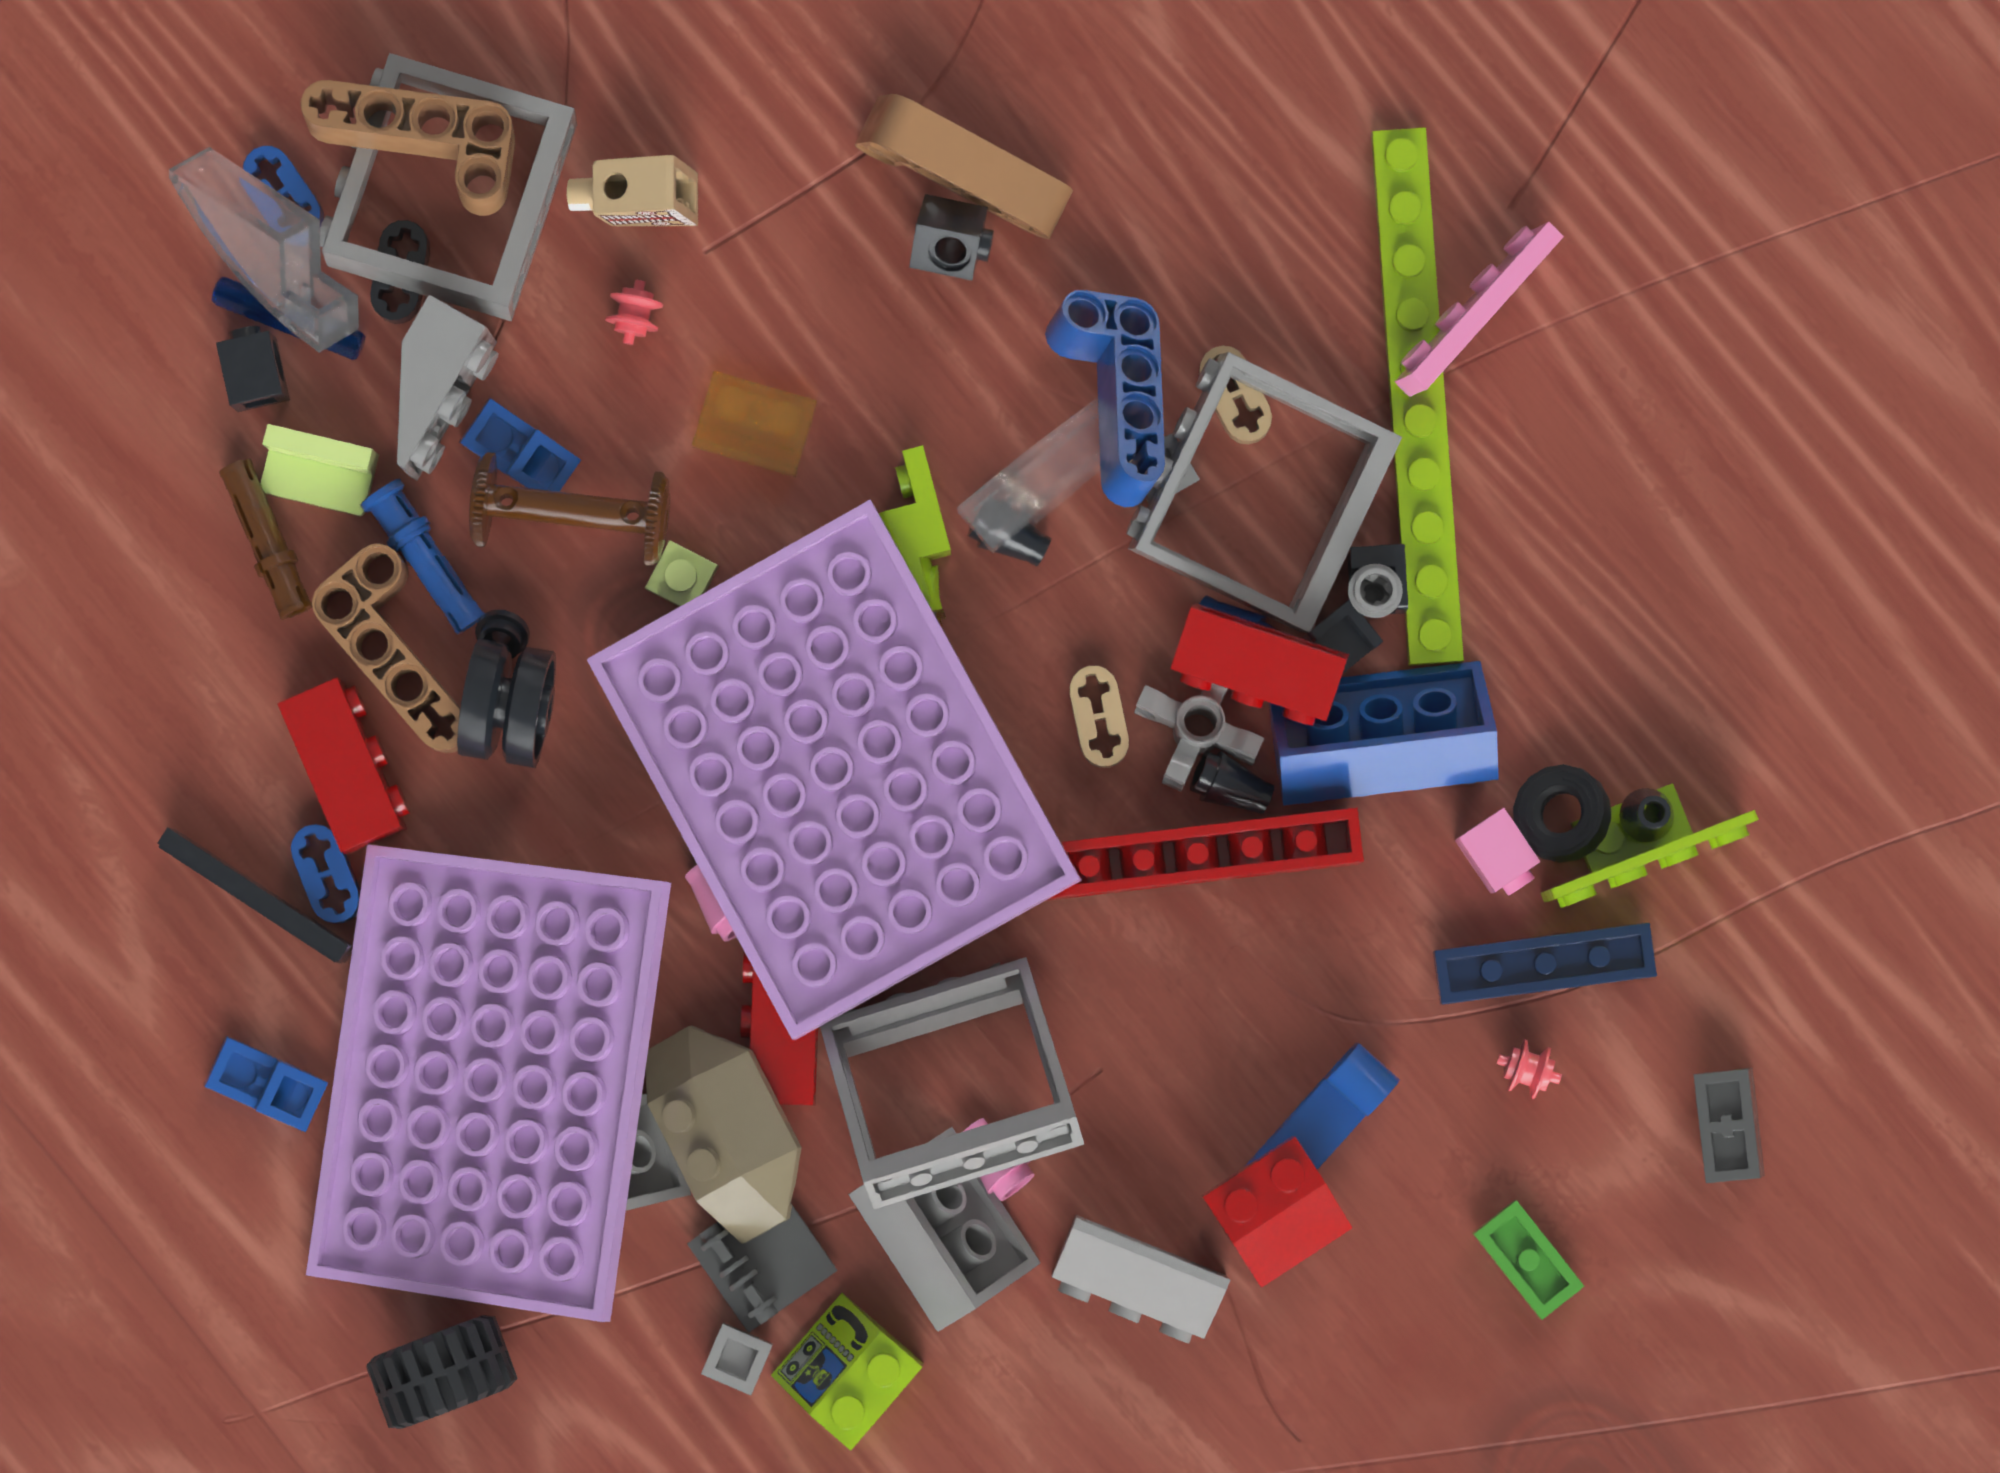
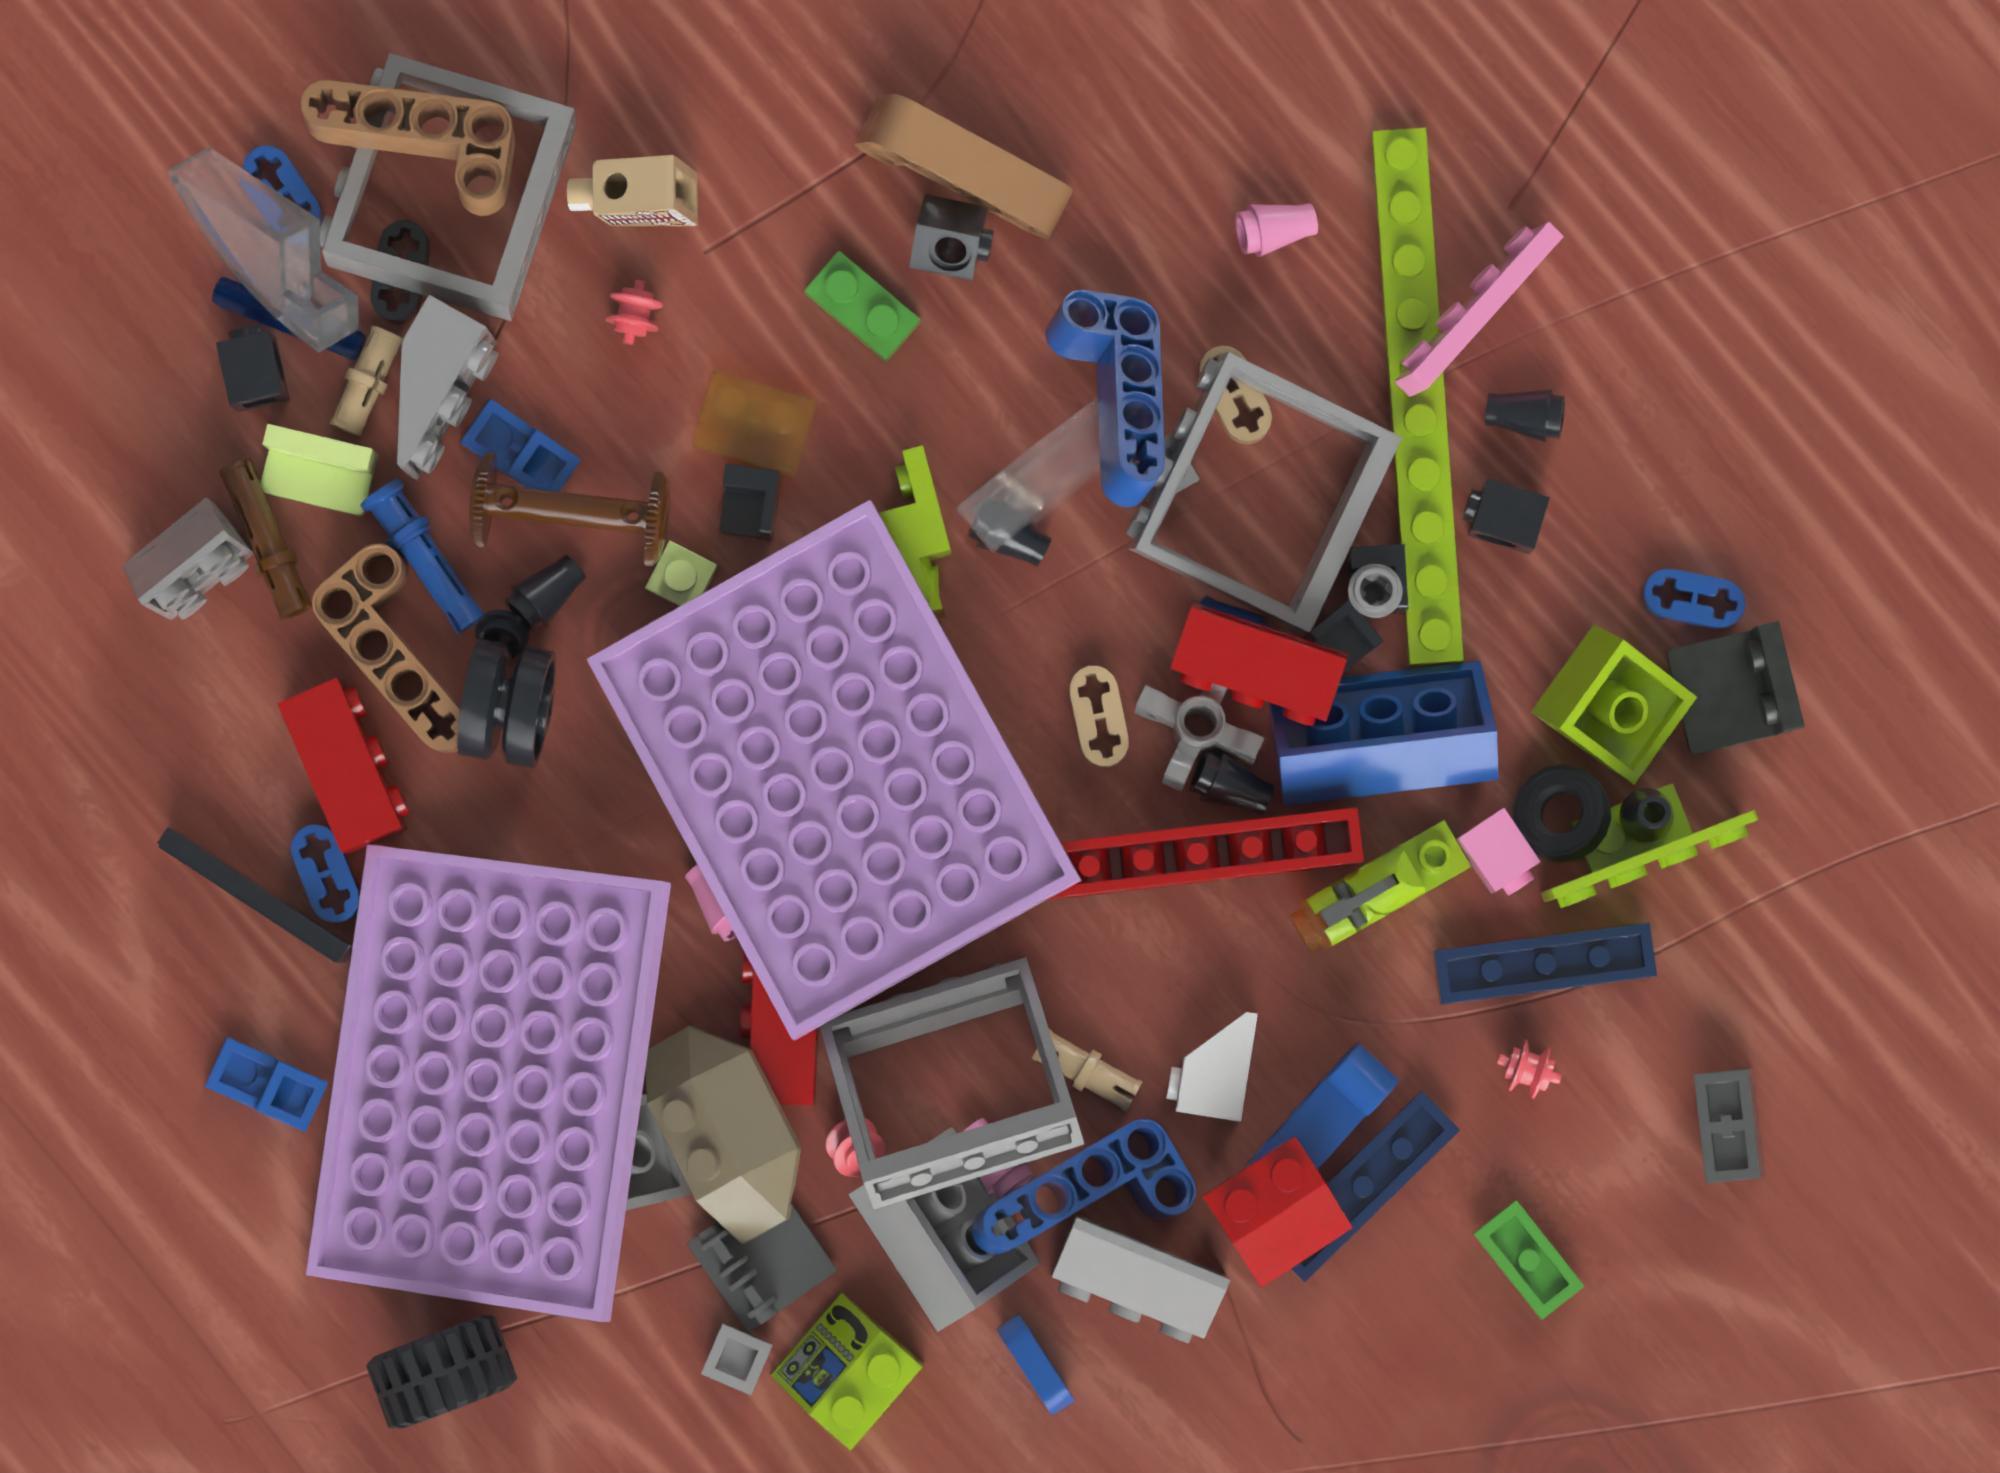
(187, 562): none -> light grey slope
(366, 381): none -> tan pin
(545, 592): none -> black cone
(750, 501): none -> black panel
(841, 1150): none -> coral wheel
(862, 306): none -> bright green plate
(1035, 1364): none -> blue beam
(1075, 1193): none -> blue beam
(1092, 1073): none -> tan pin
(1216, 1073): none -> white slope
(1273, 226): none -> bright pink cone
(1379, 888): none -> lime plate
(1383, 1169): none -> dark blue plate
(1505, 515): none -> black brick
(1527, 413): none -> black cone
(1614, 703): none -> lime slope
(1695, 586): none -> blue beam
(1739, 686): none -> pearl dark grey bracket

